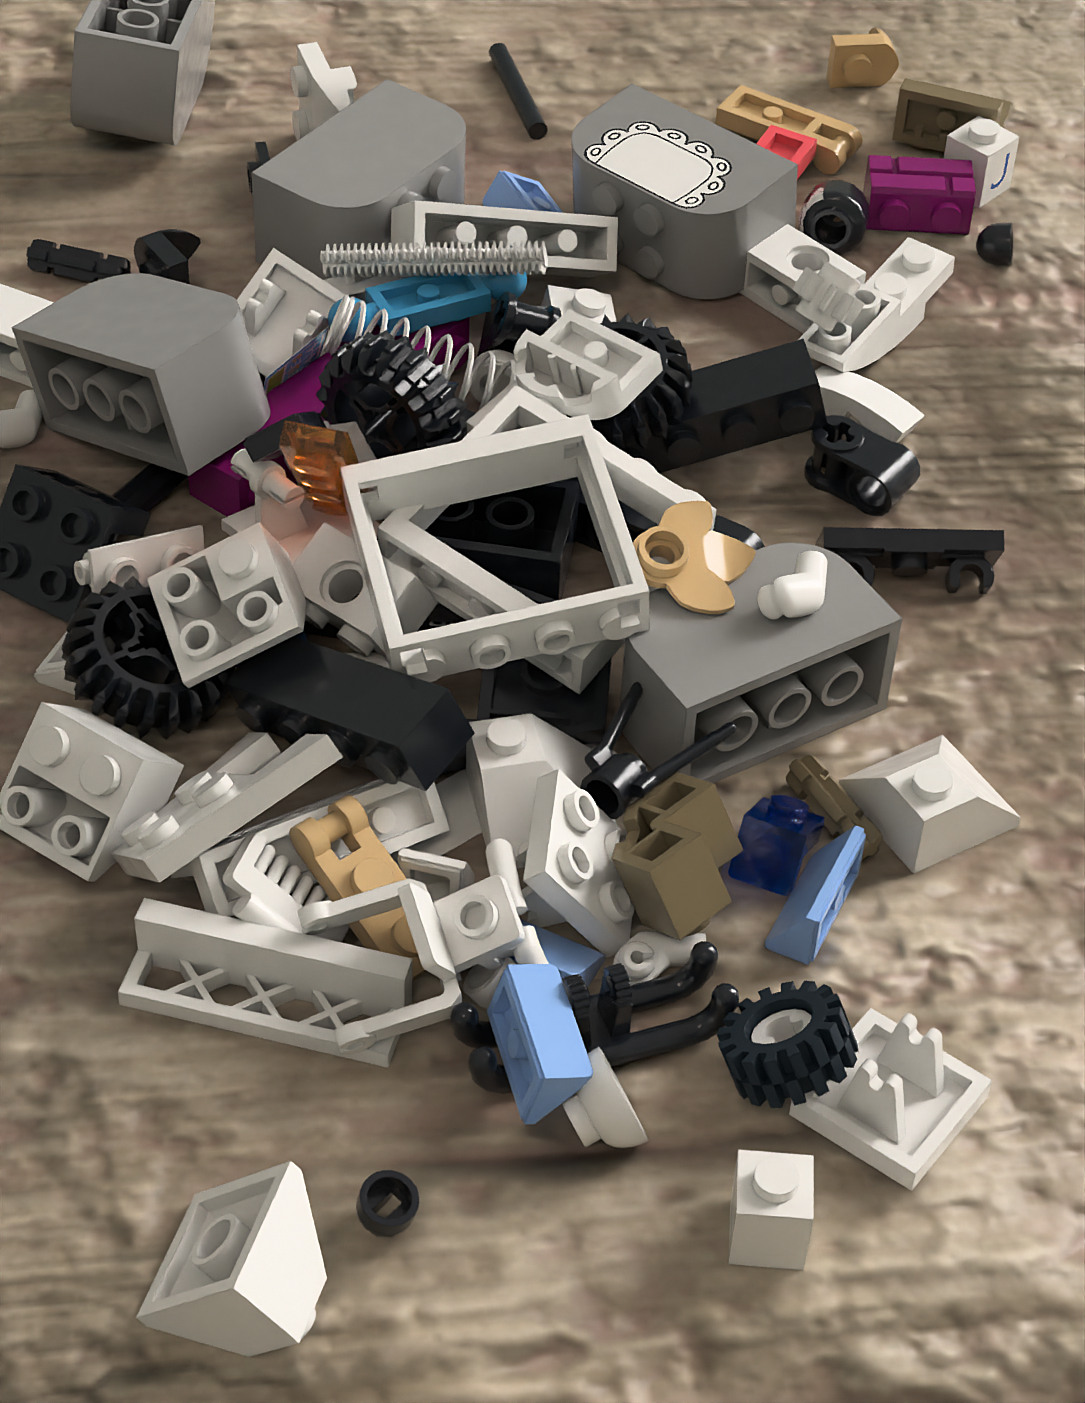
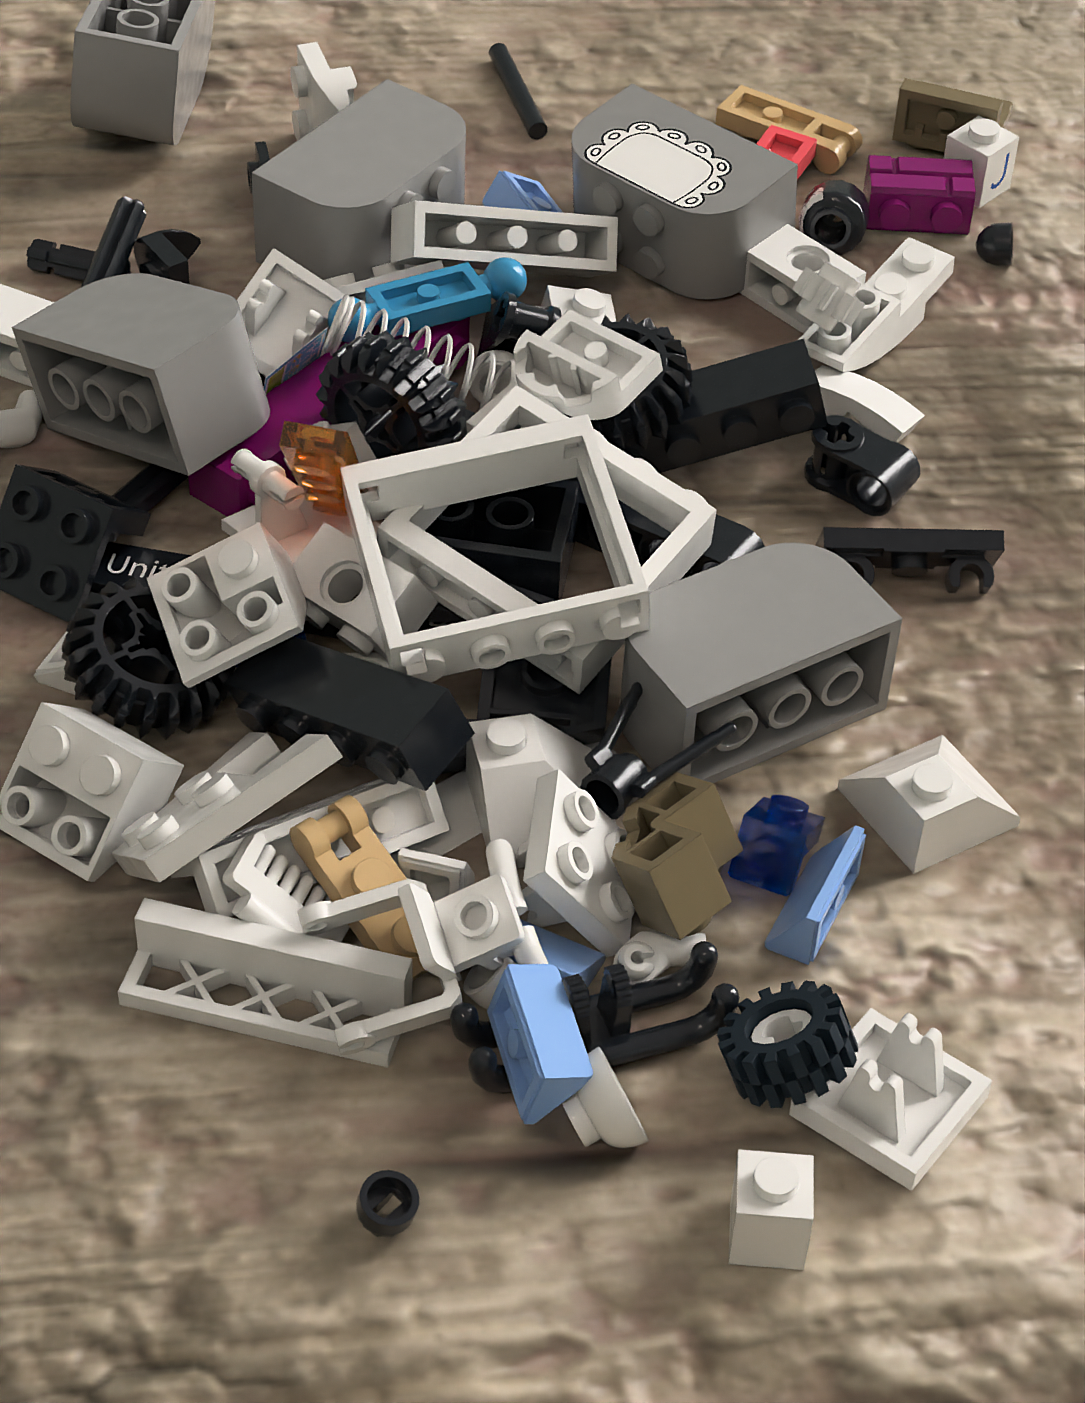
(117, 240): none -> black axle
(137, 558): white hinge -> none
(242, 1266): white slope -> none
(265, 443): black tile -> none
(434, 260): white axle -> none
(698, 558): tan plate -> none
(796, 593): white arm -> none
(831, 801): dark tan axle -> none
(861, 60): tan plate -> none

